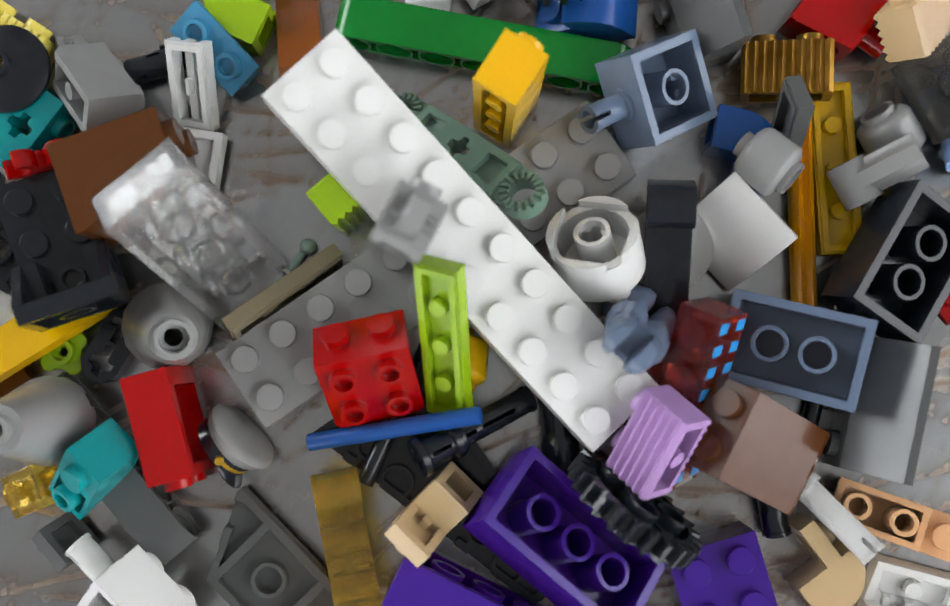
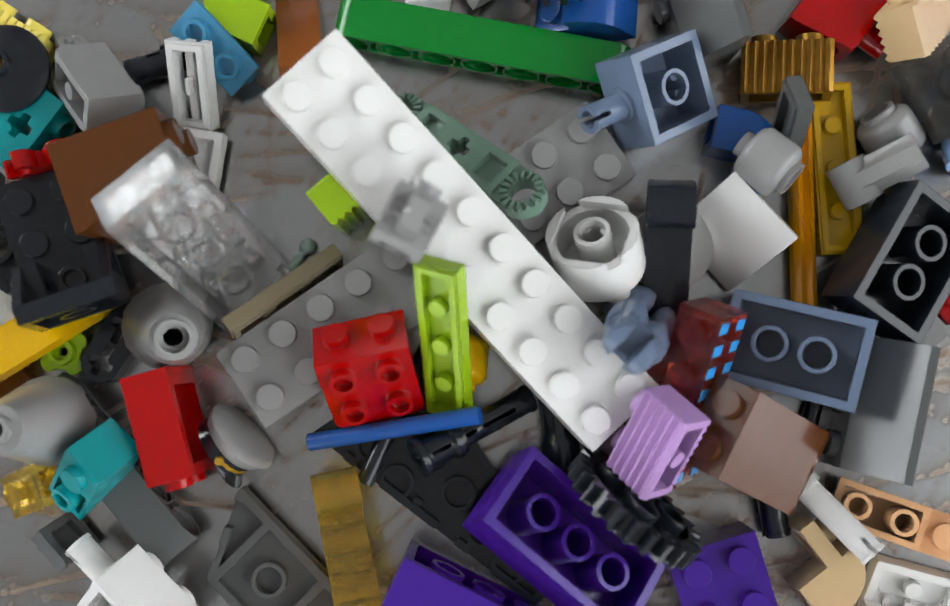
(433, 514): tan brick -> none
(508, 86): yellow brick -> none

